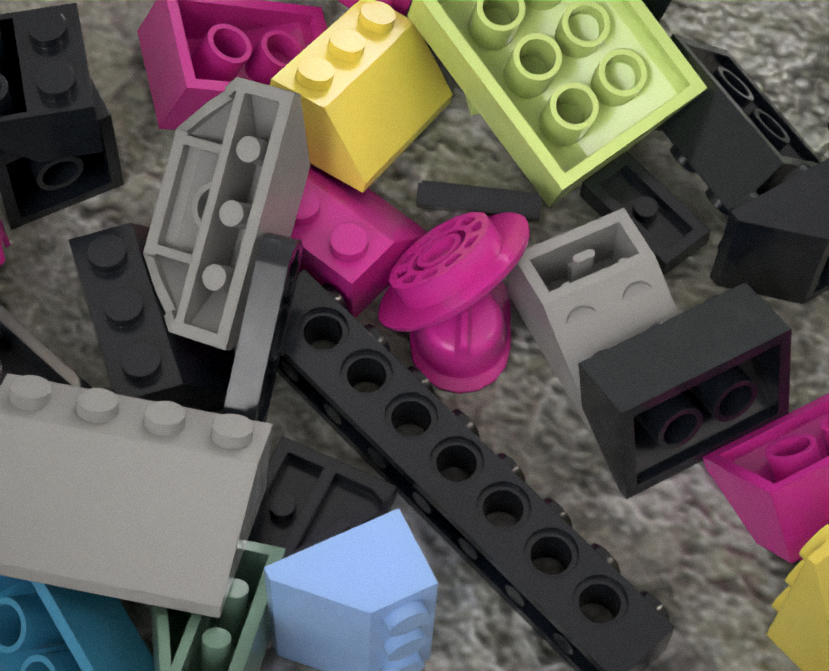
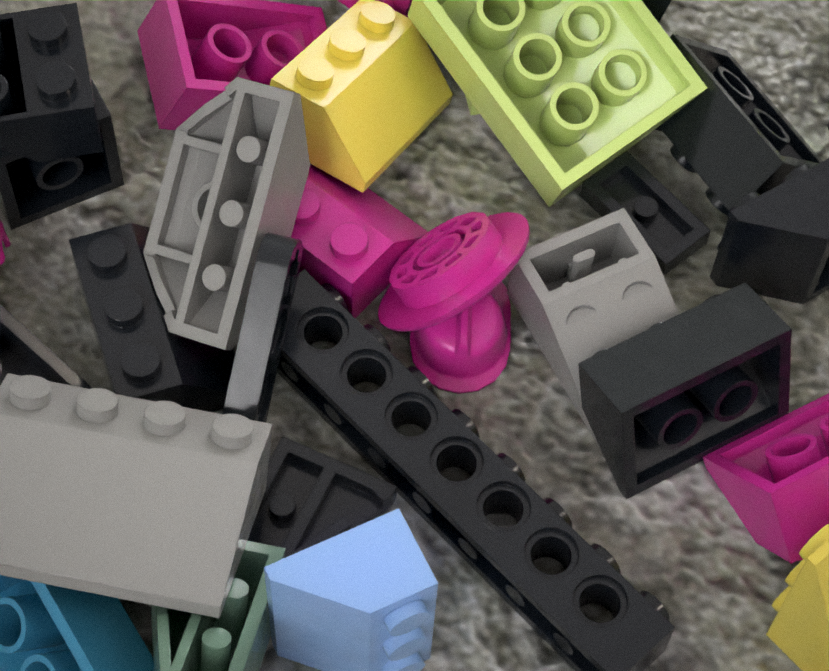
(471, 198): black tile -> none

